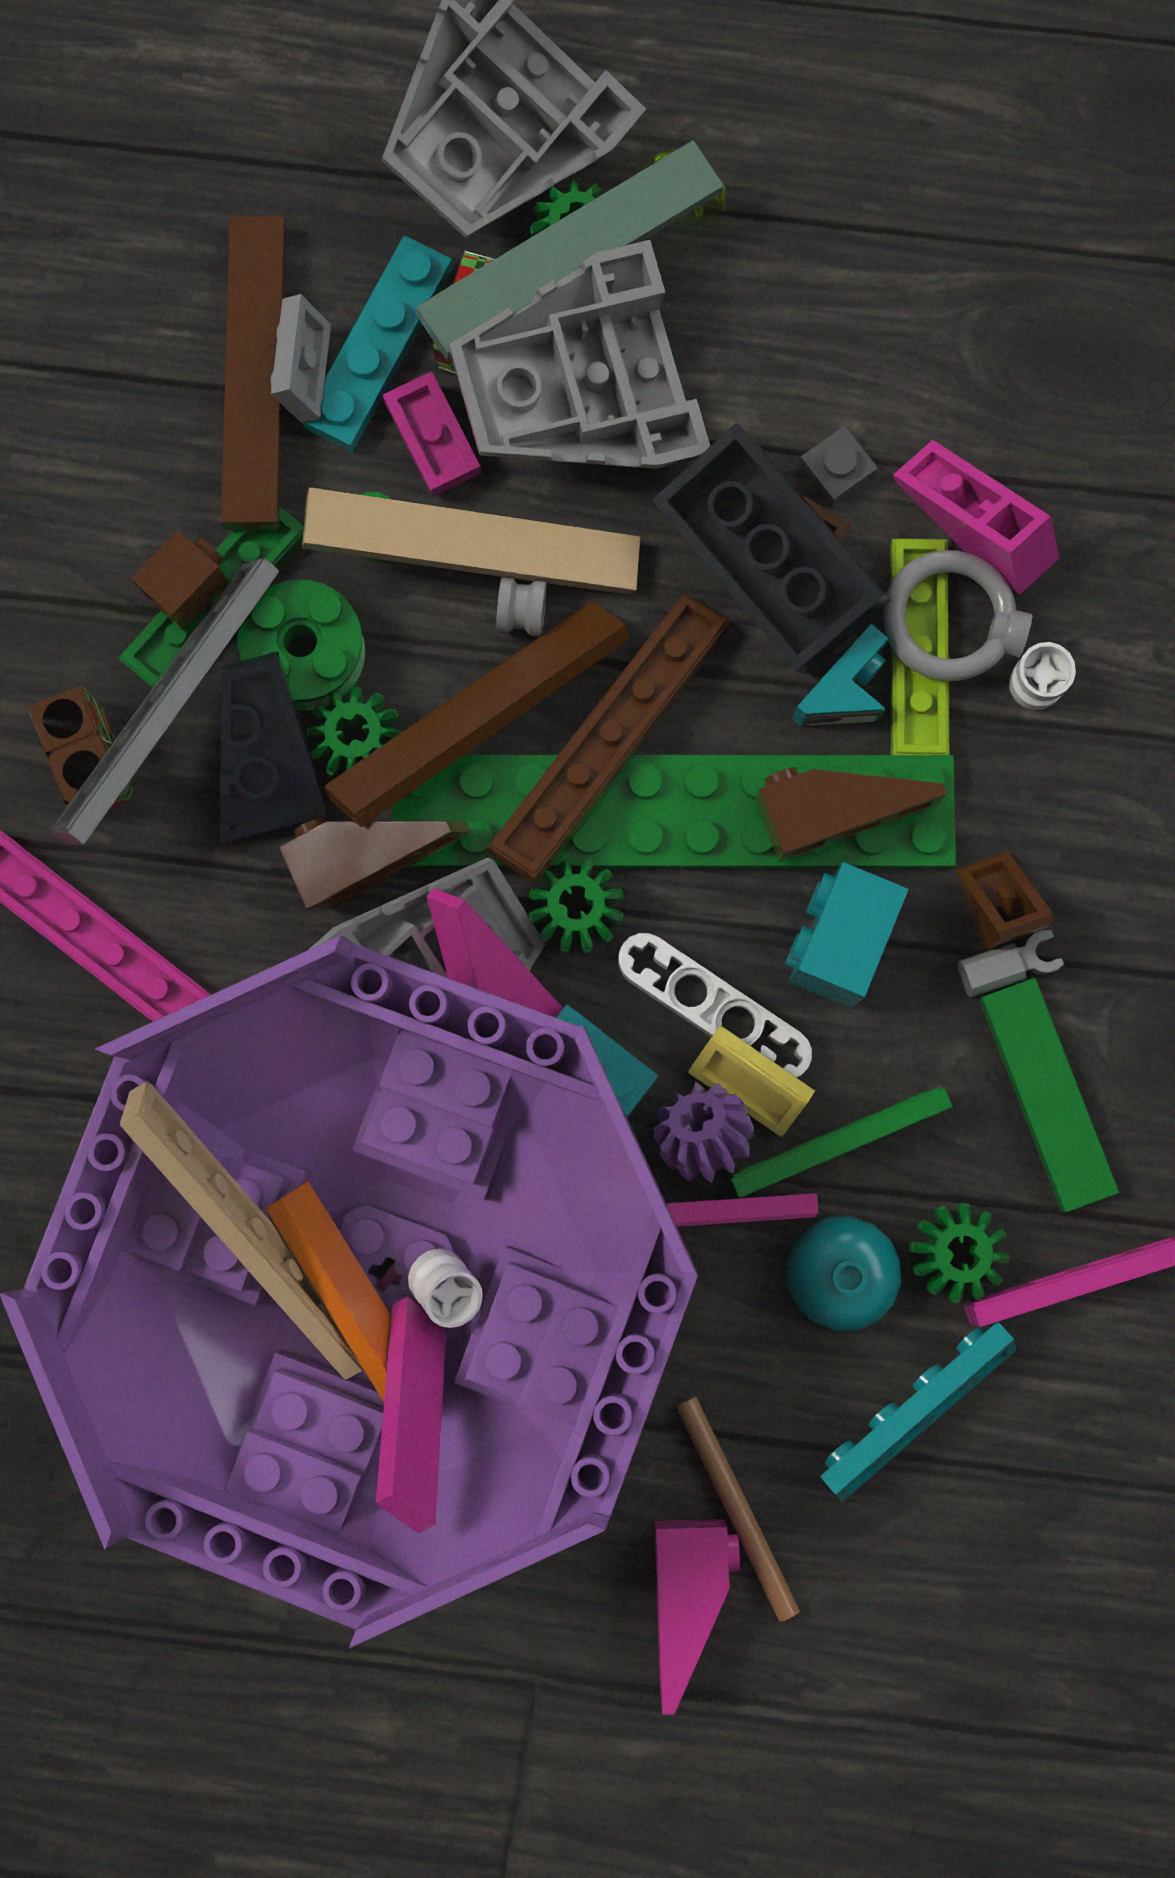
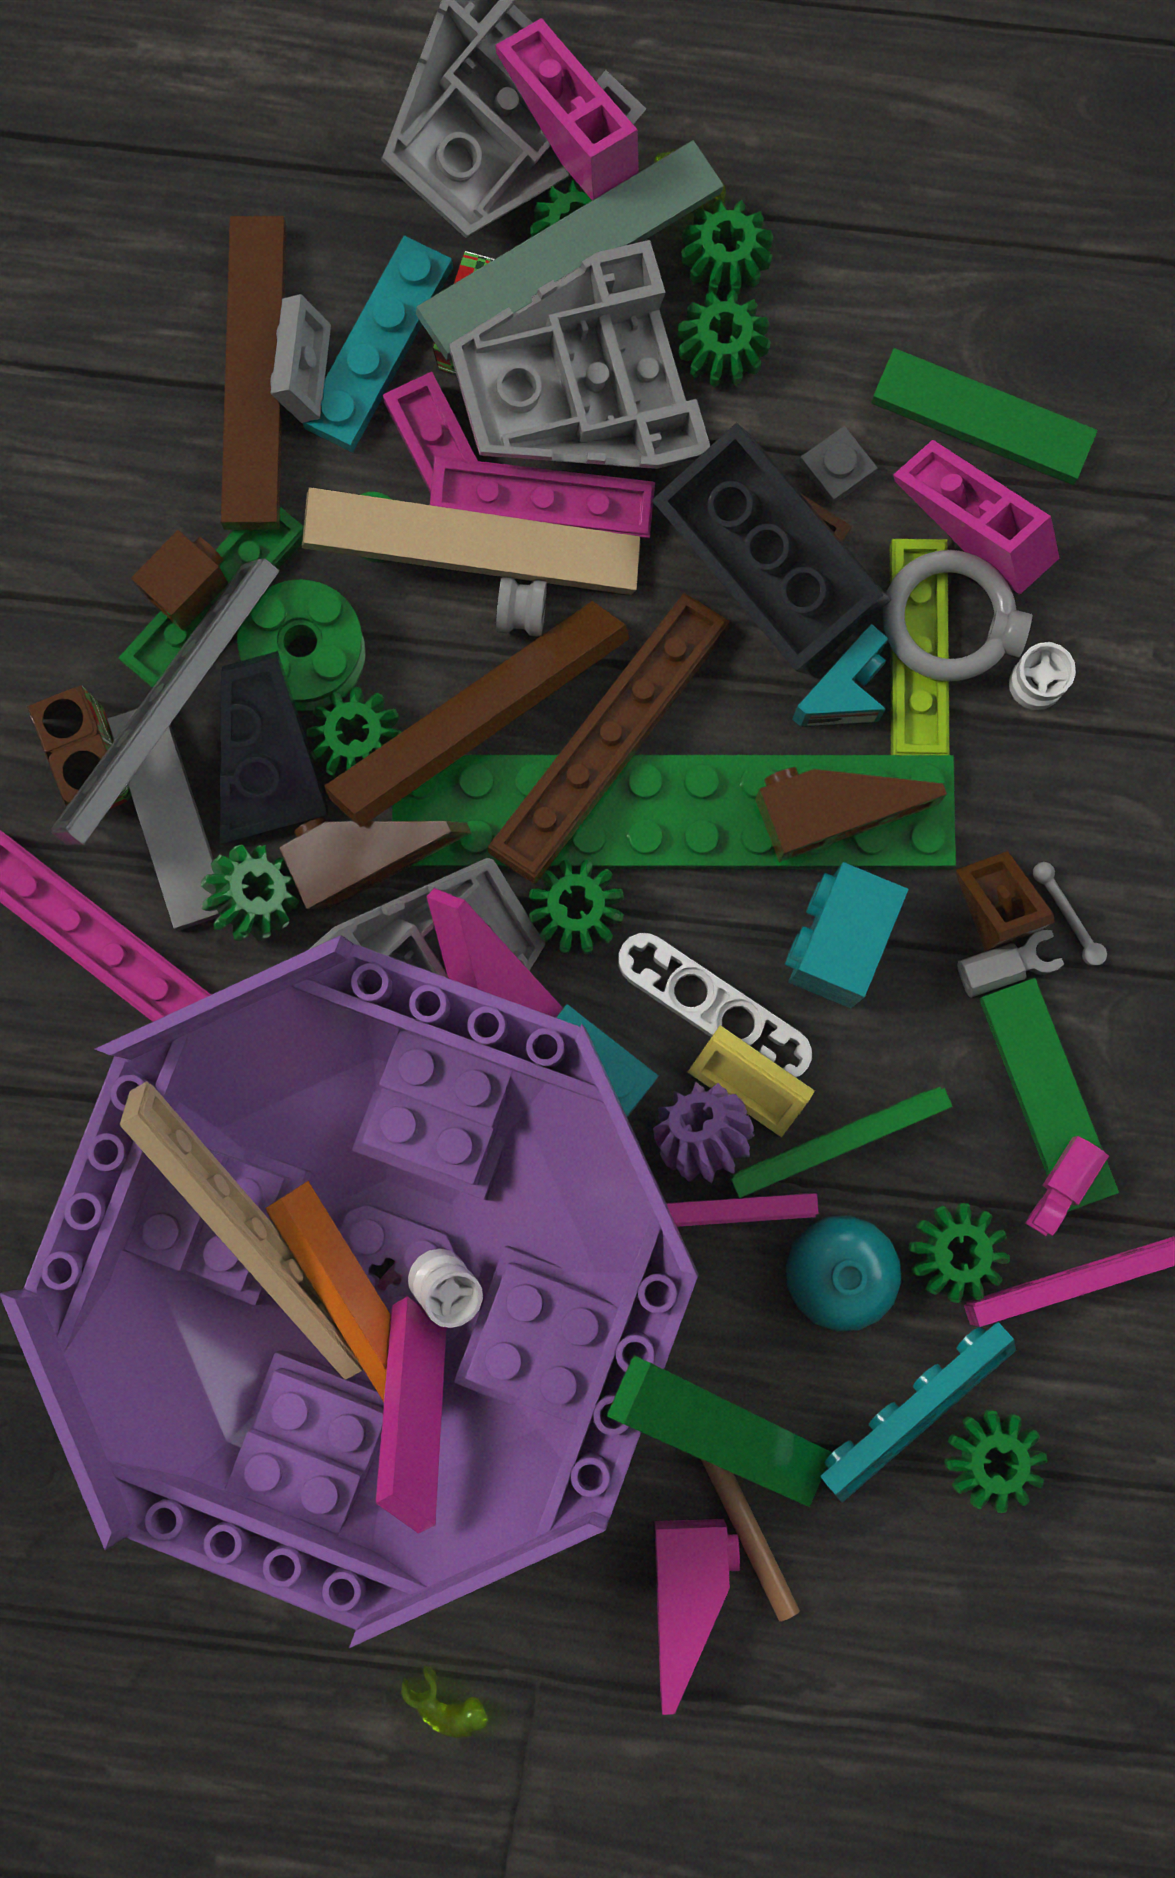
(171, 828): none -> light grey tile
(234, 876): none -> green gear
(447, 1719): none -> clear neon green arm
(544, 495): none -> dark pink tile
(572, 109): none -> dark pink slope
(718, 1431): none -> green tile
(723, 318): none -> green gear
(744, 239): none -> green gear
(984, 416): none -> green tile
(1018, 1463): none -> green gear
(1067, 1184): none -> dark pink bar
(1093, 953): none -> light grey hinge

